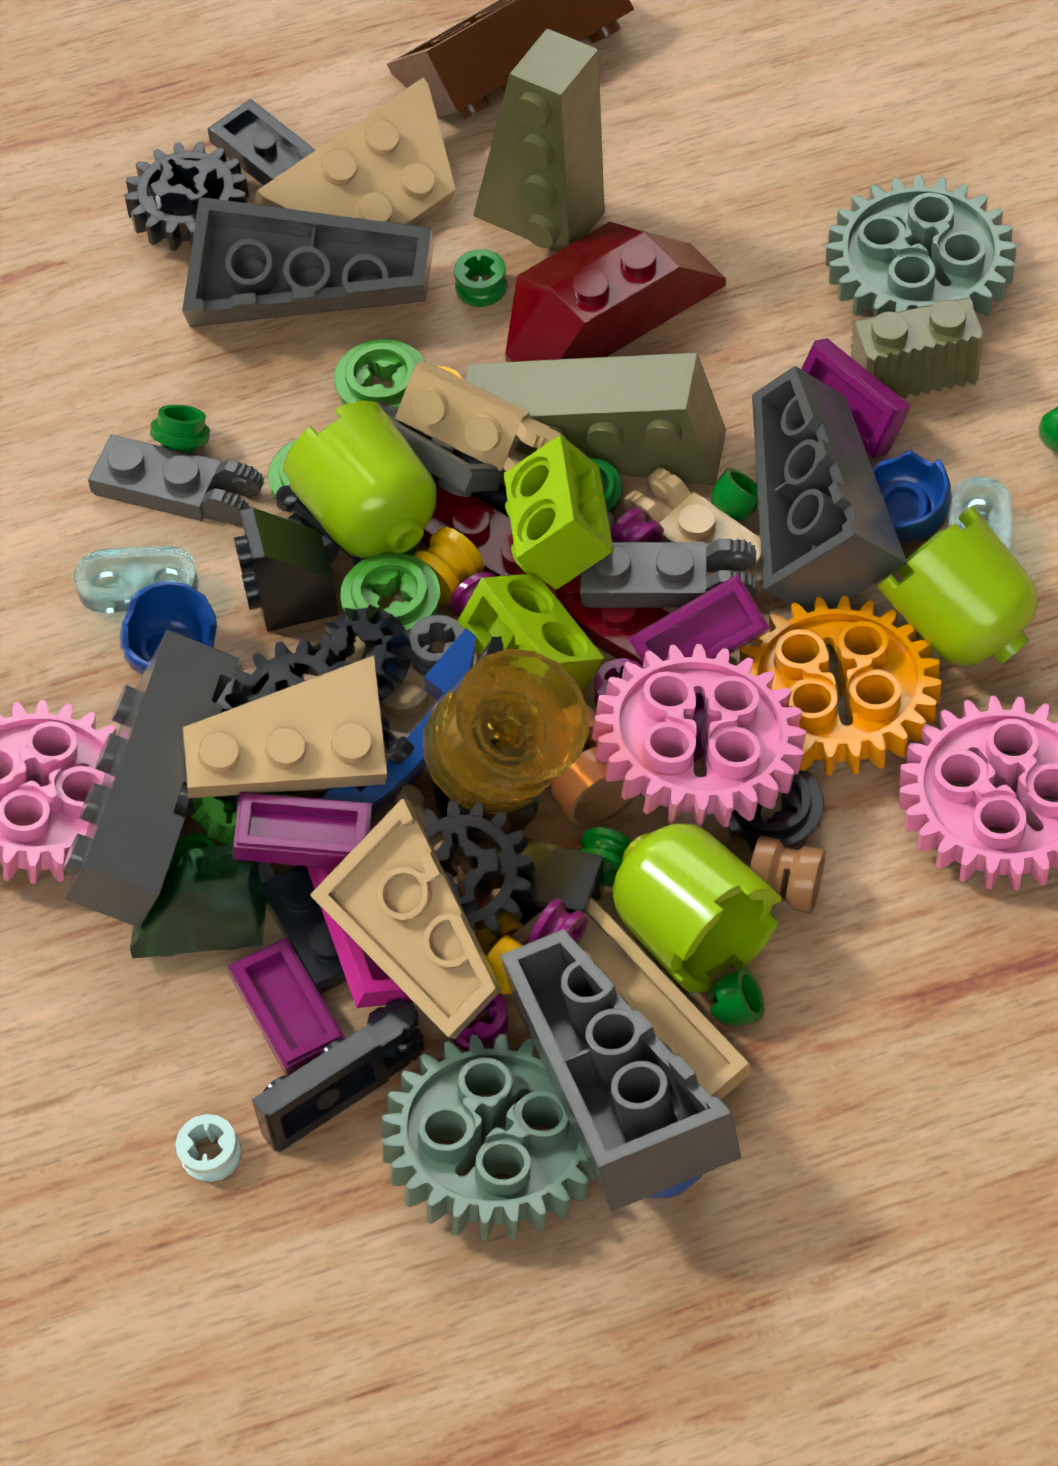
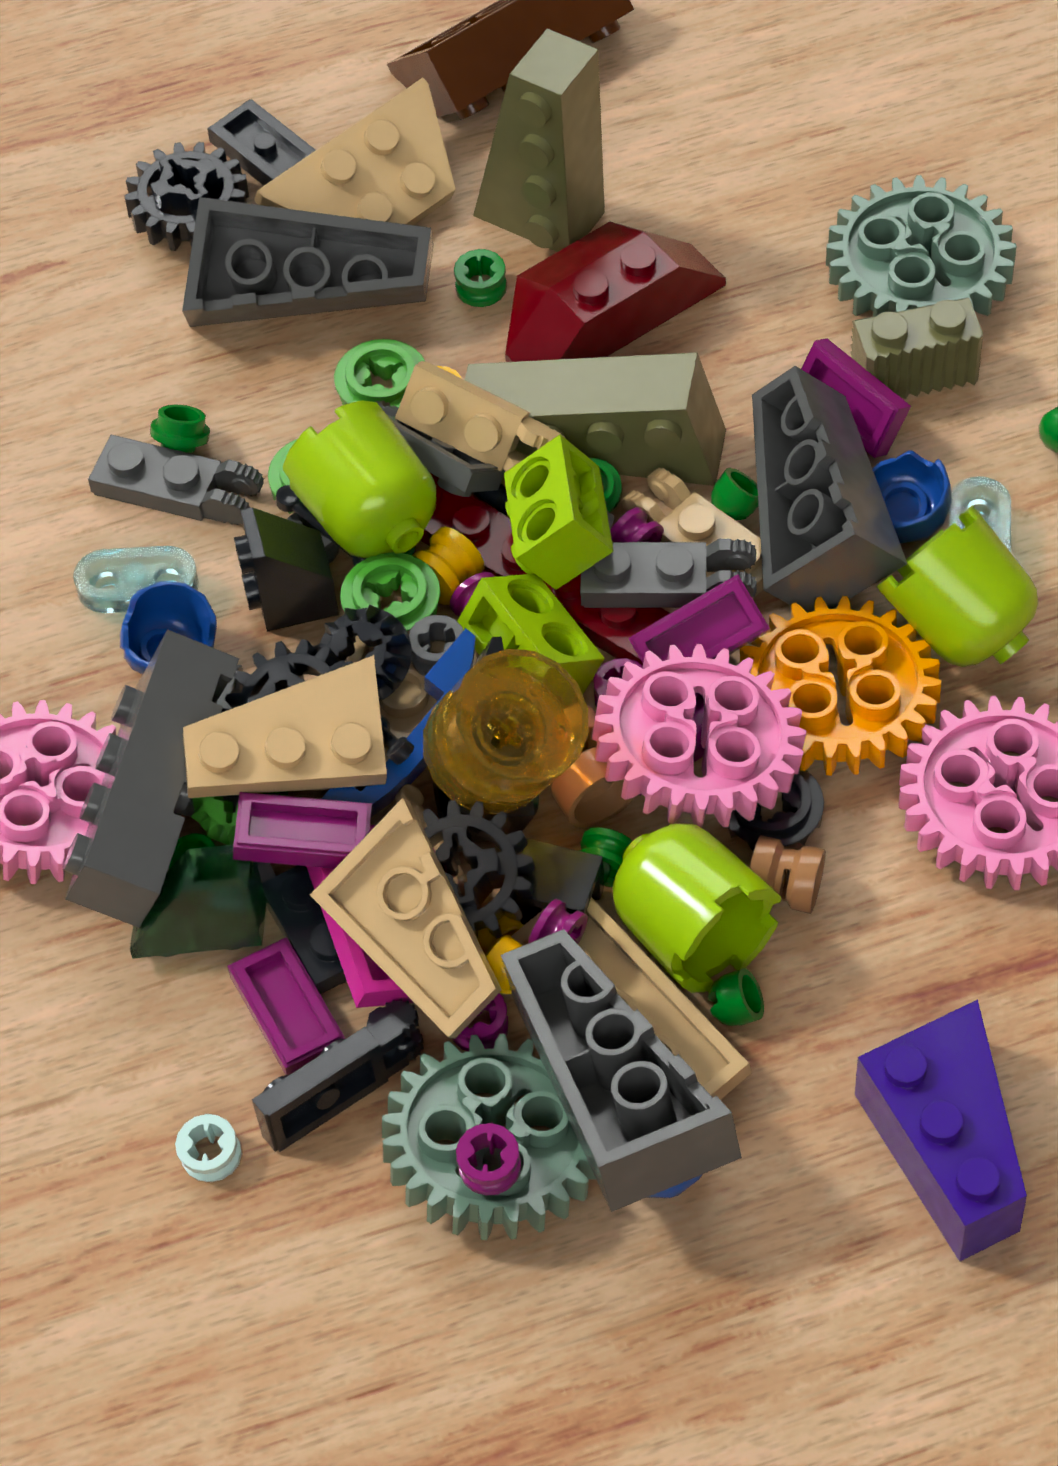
(486, 1181): none -> magenta bush
(948, 1127): none -> dark purple wedge

